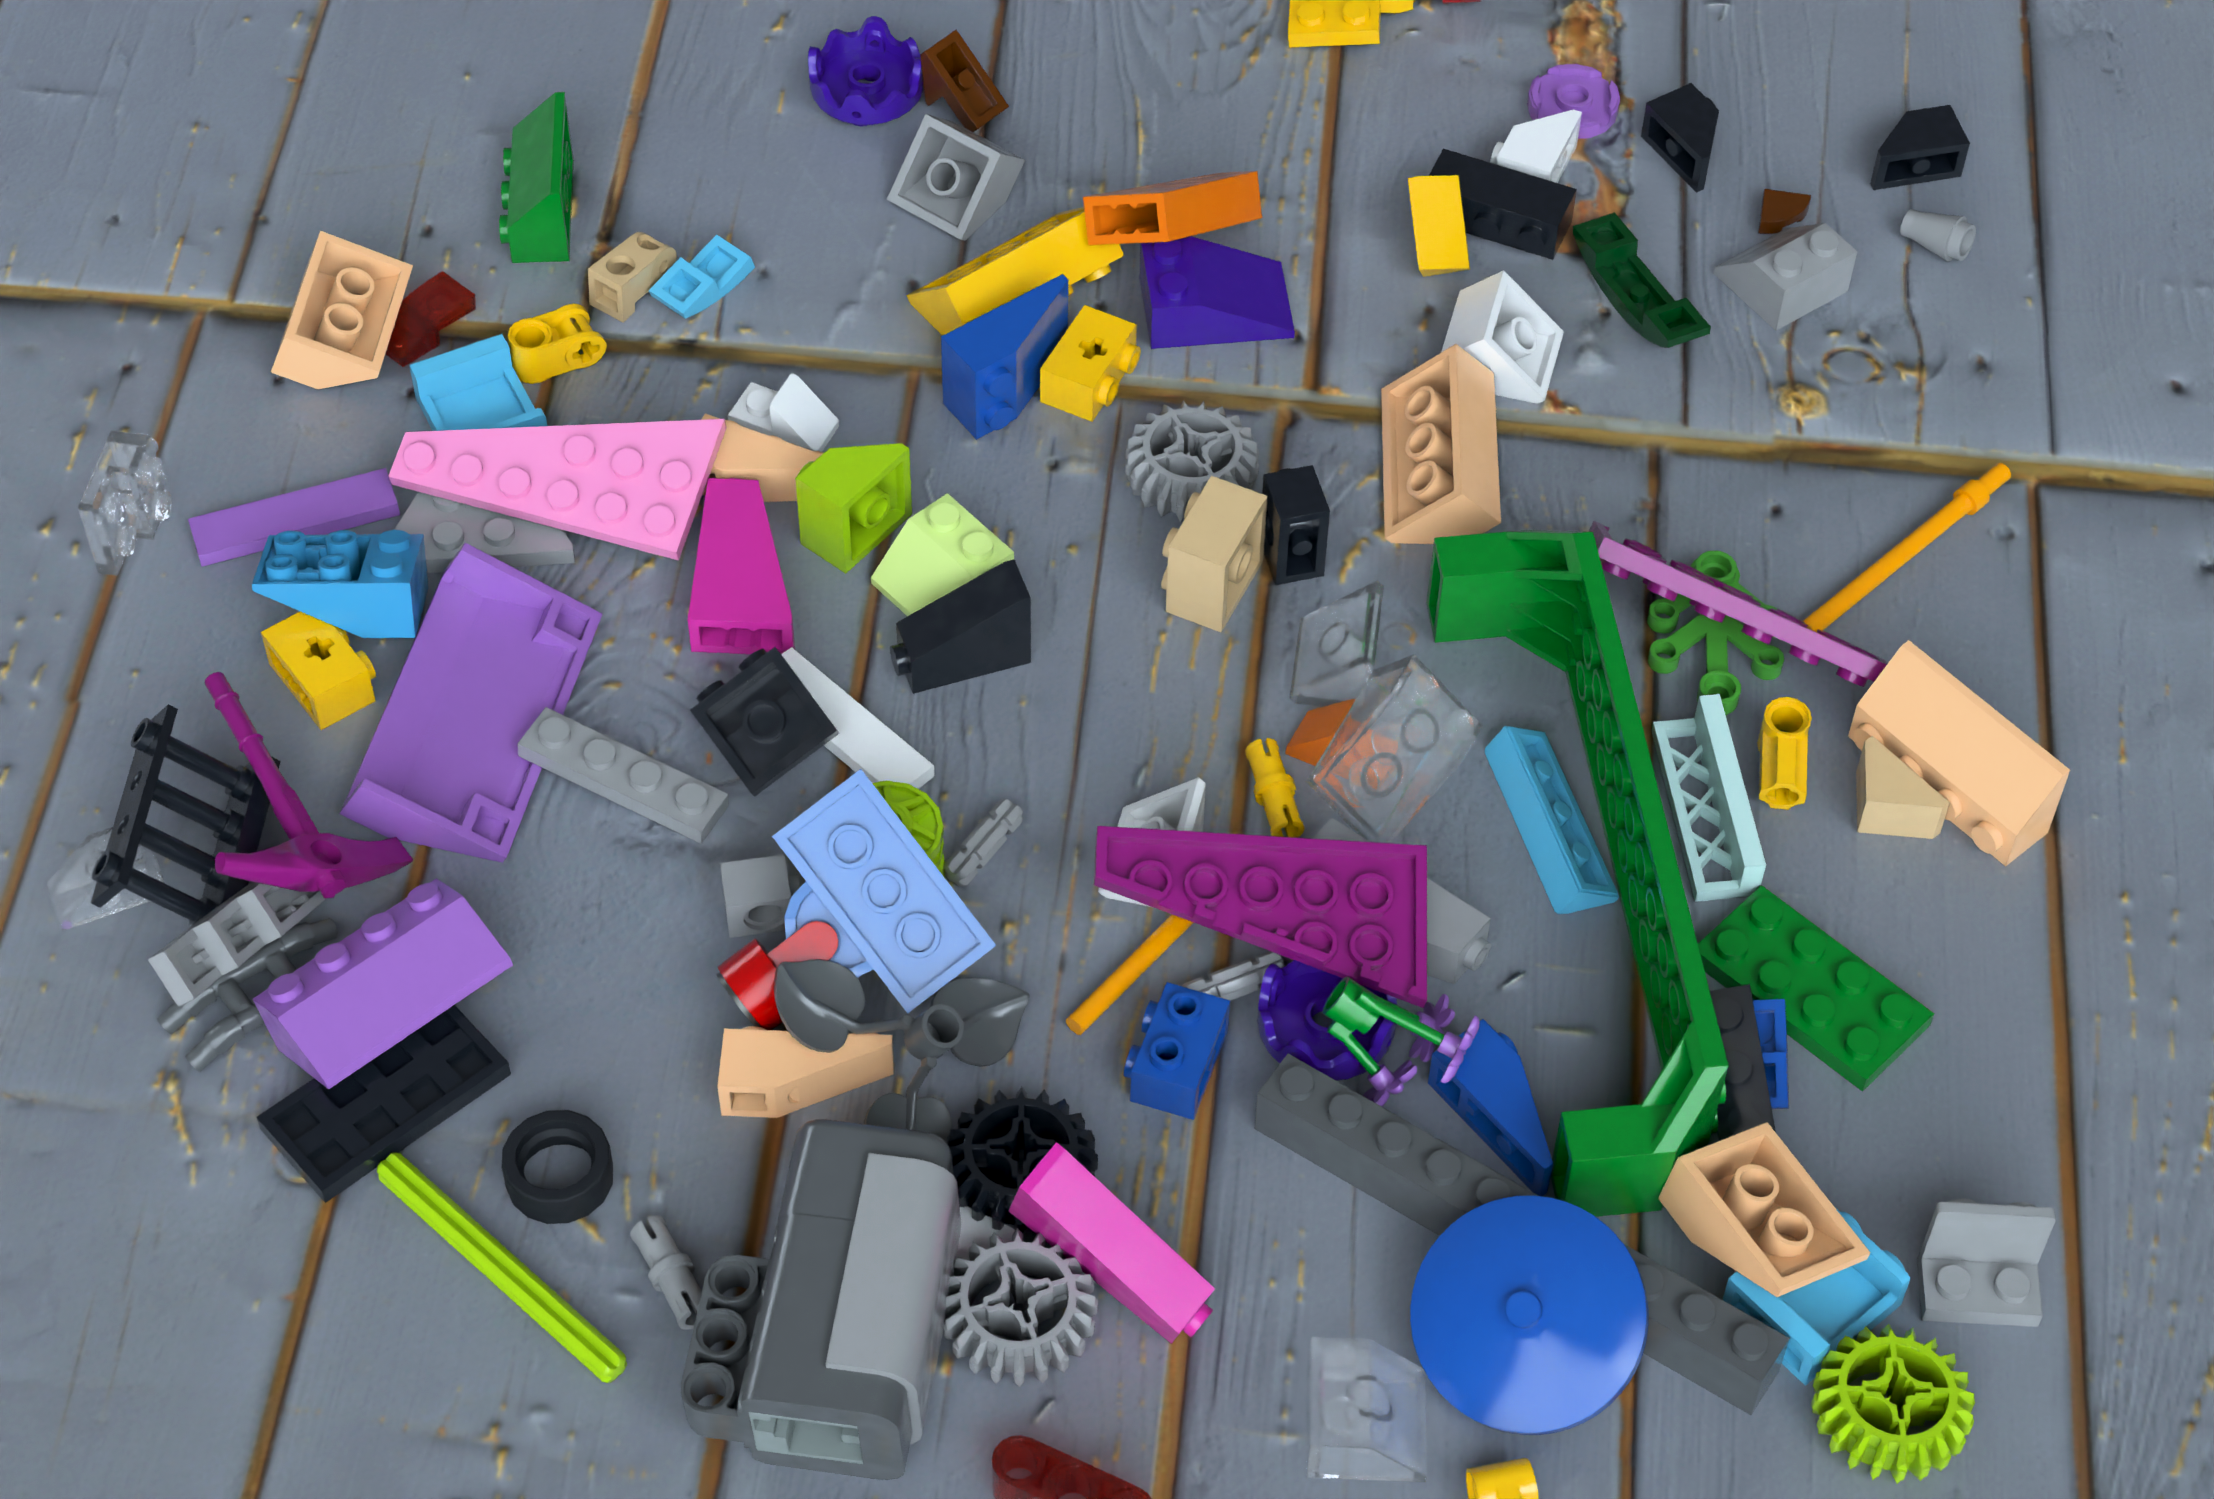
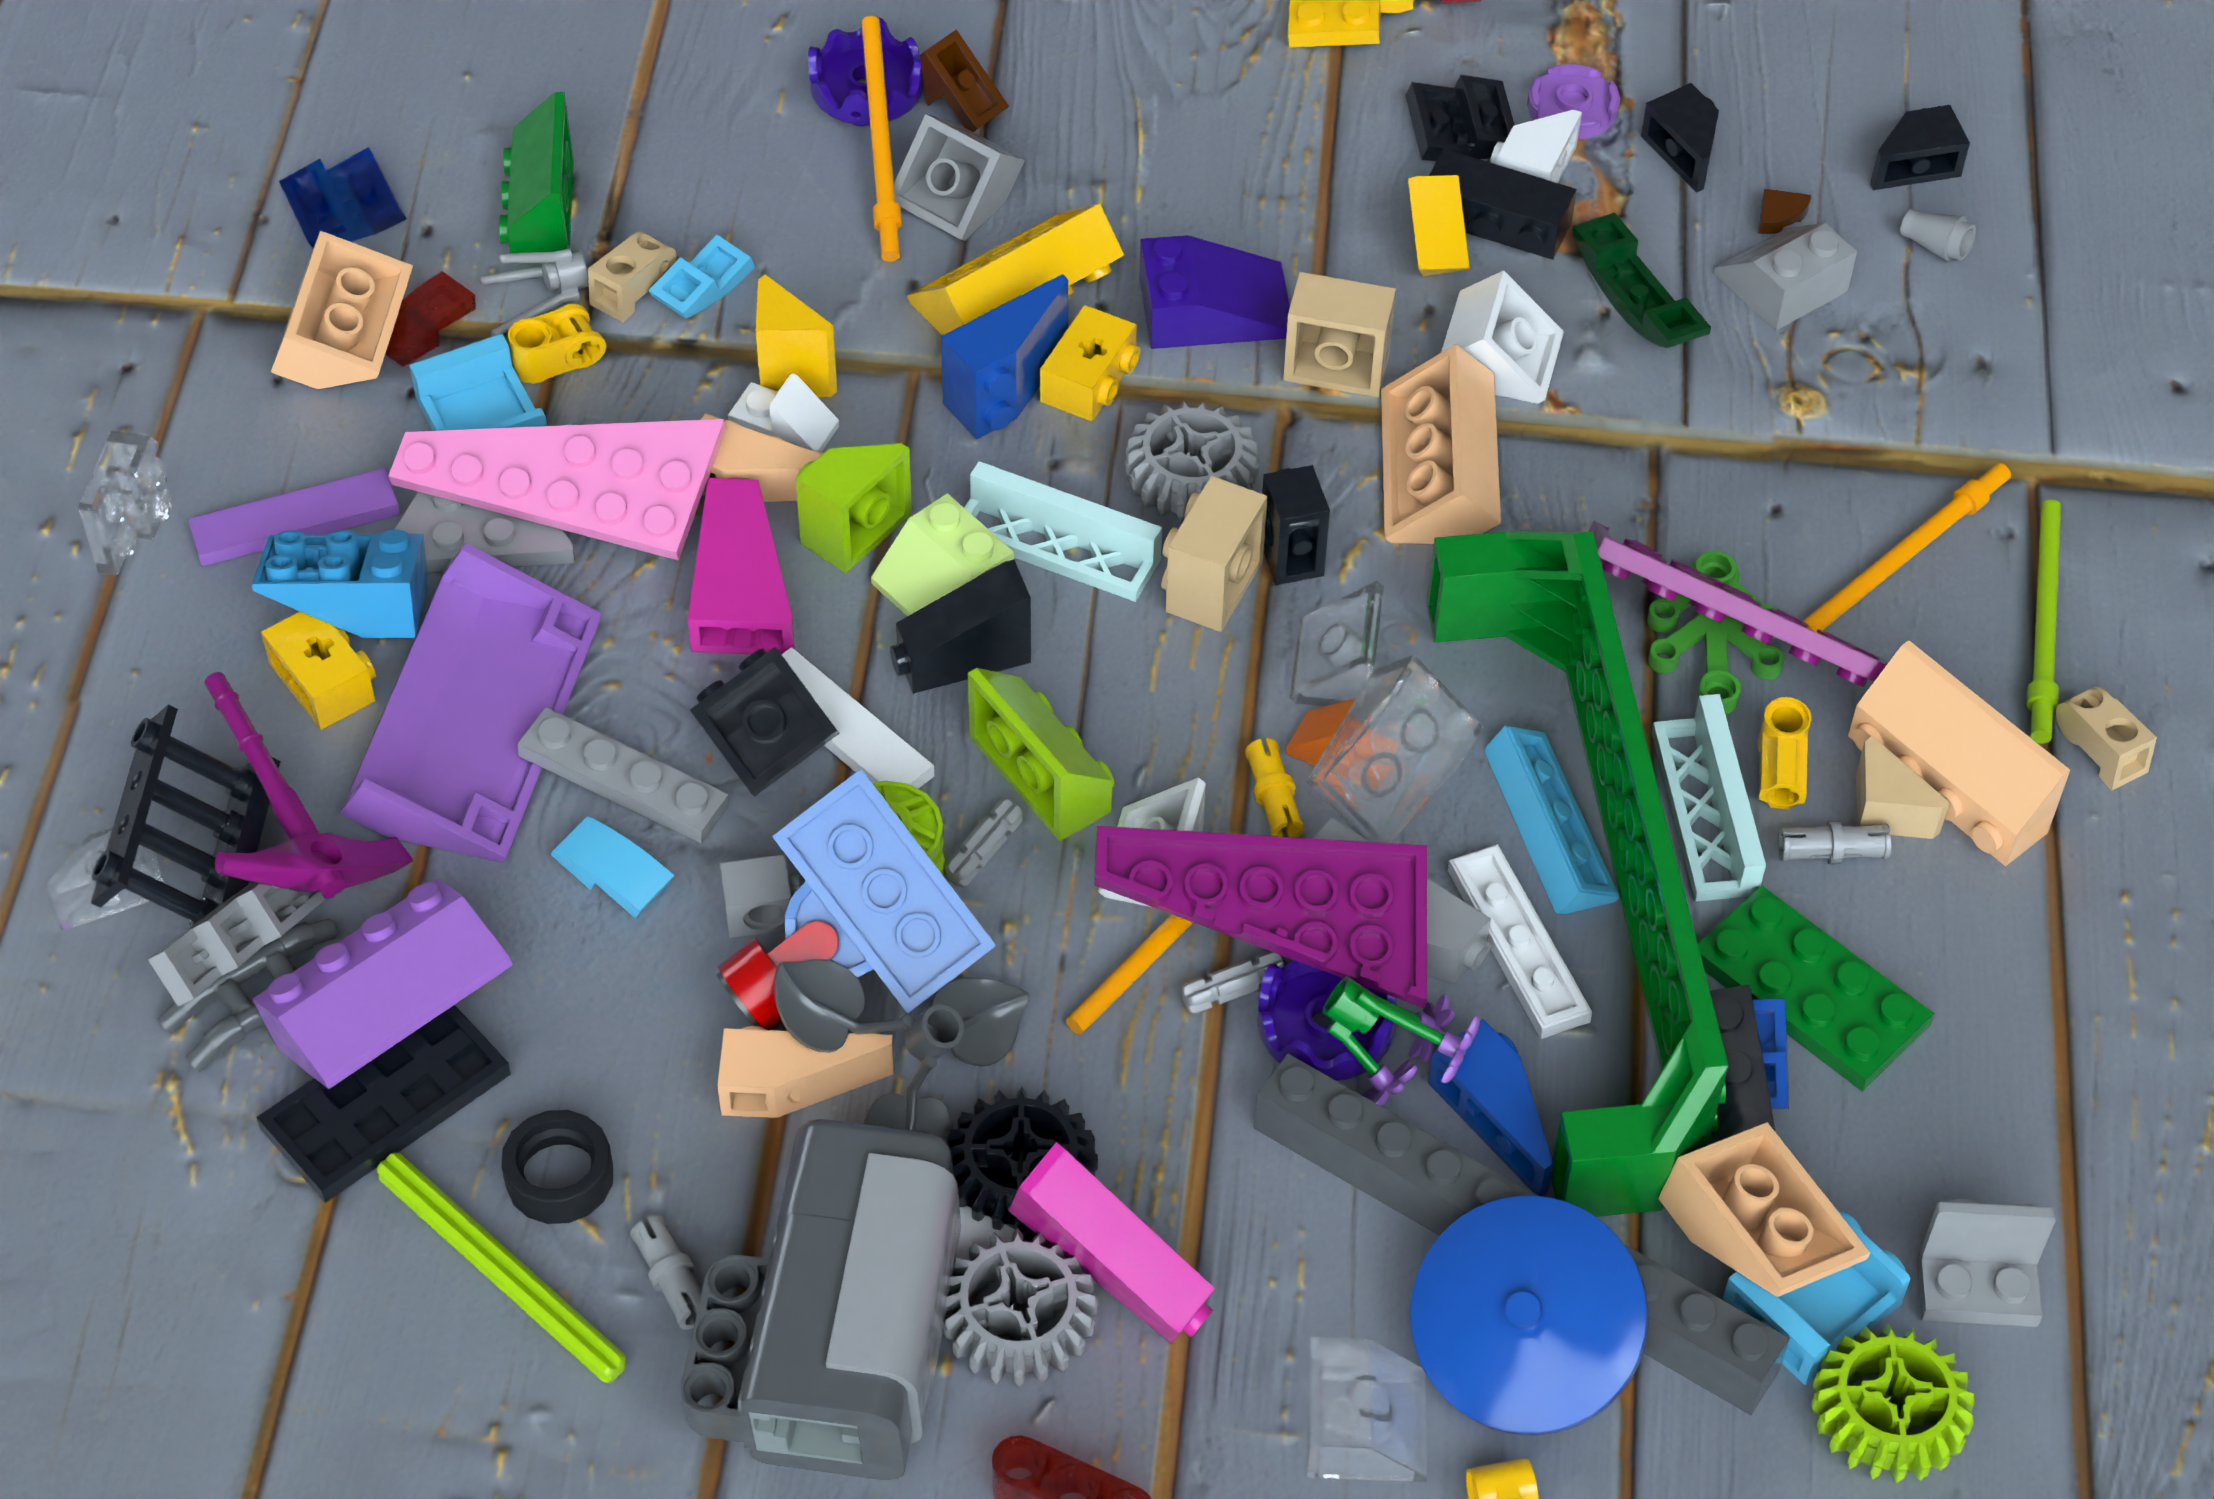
(344, 200): none -> clear blue slope
(560, 270): none -> light grey plant
(613, 863): none -> medium azure slope
(793, 341): none -> yellow slope
(886, 212): none -> light orange bar
(1037, 752): none -> lime slope
(1067, 524): none -> light aqua fence
(1172, 209): orange slope -> none
(1178, 1050): blue brick -> none
(1339, 334): none -> tan brick
(1460, 118): none -> black slope
(1521, 942): none -> white tile
(1834, 842): none -> light grey pin
(2043, 691): none -> lime bar
(2108, 735): none -> tan leg

